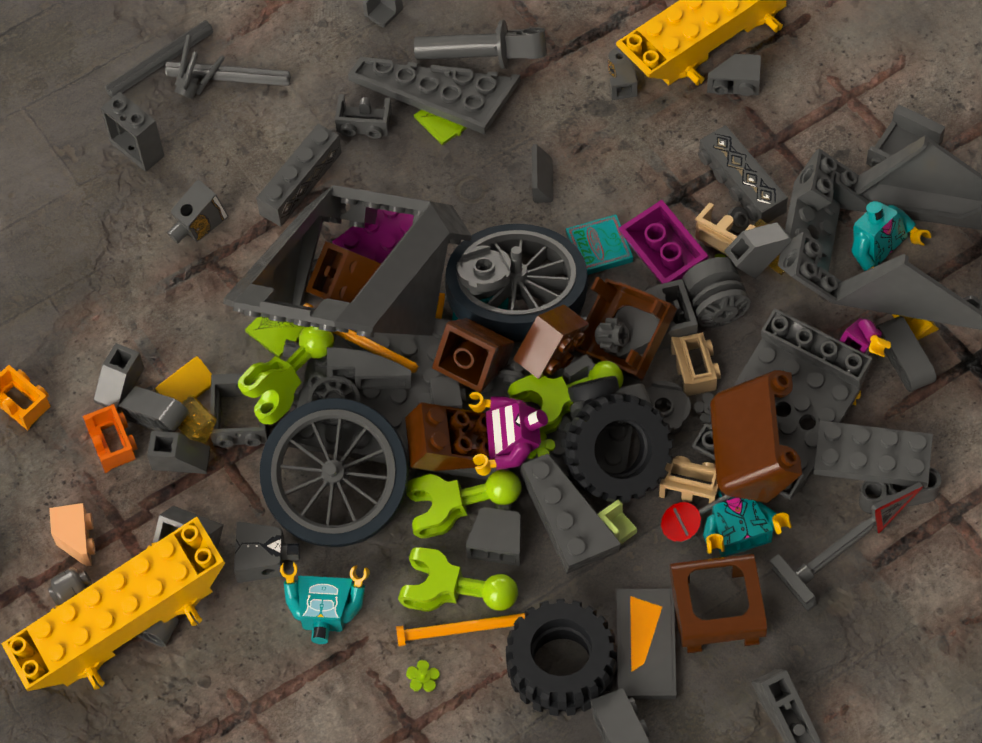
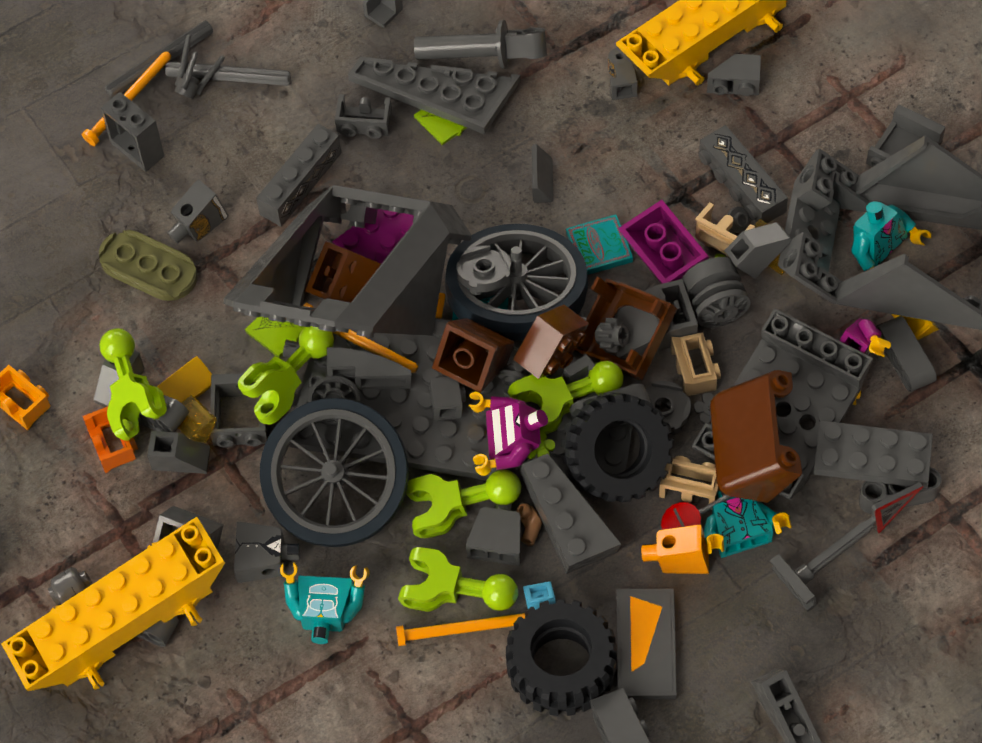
(71, 531): light nougat slope -> none
(91, 136): none -> light orange bar
(131, 391): none -> lime piece
(148, 265): none -> olive tile
(422, 676): lime plant -> none
(445, 437): reddish brown slope -> none
(531, 522): none -> medium nougat arm
(538, 593): none -> medium azure tile
(593, 389): black tyre -> none
(617, 521): yellowish green panel -> none
(679, 550): none -> light orange torso
(697, 632): reddish brown piece -> none

